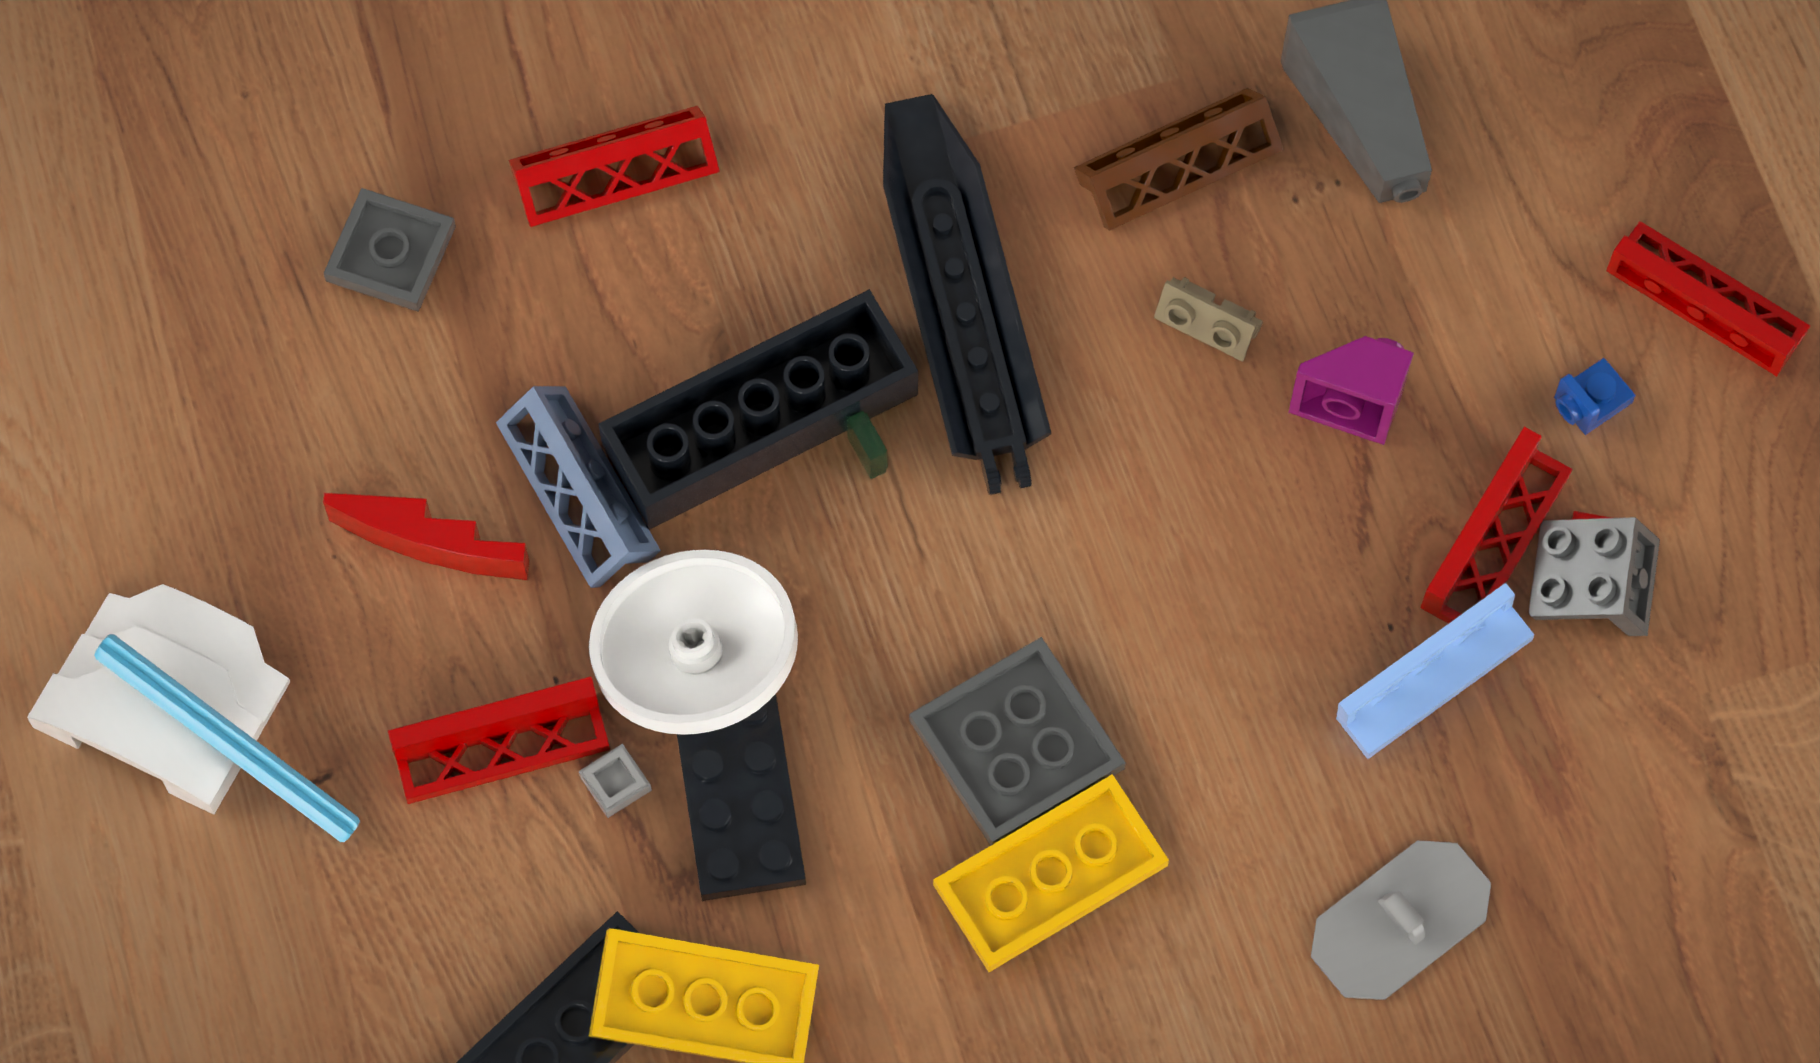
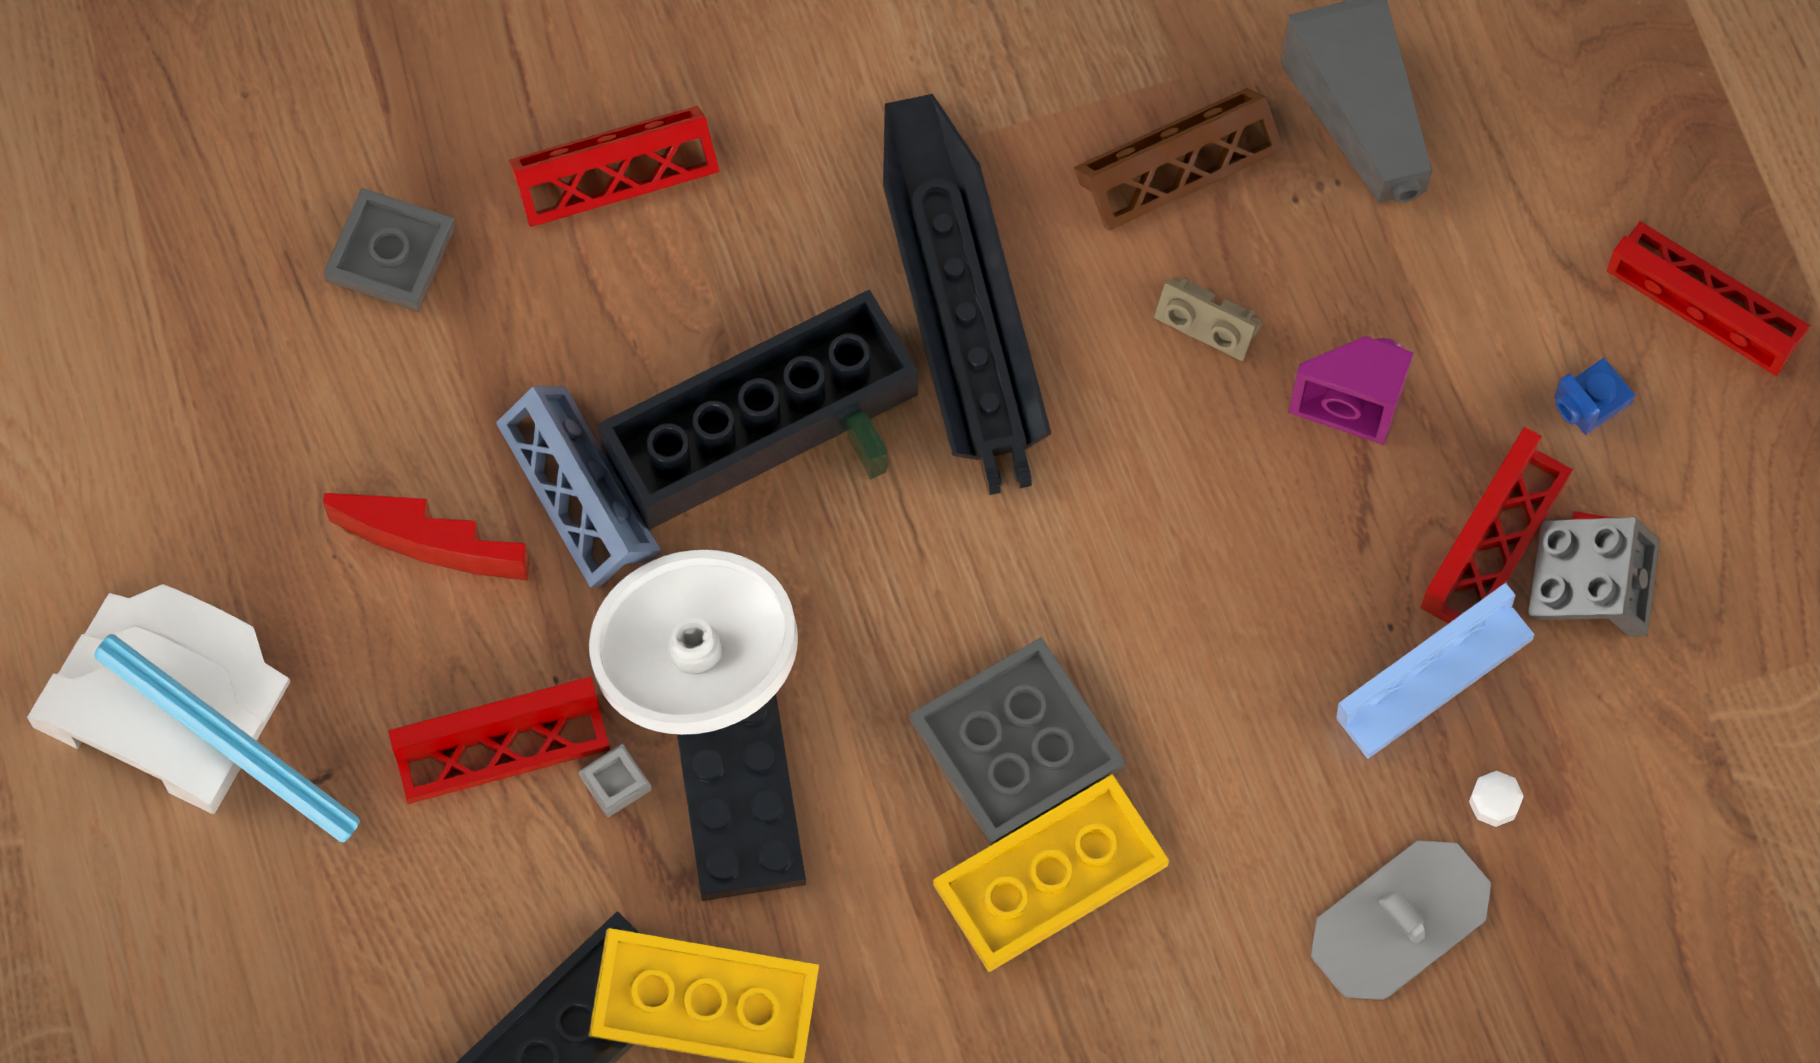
(1496, 798): none -> white tile

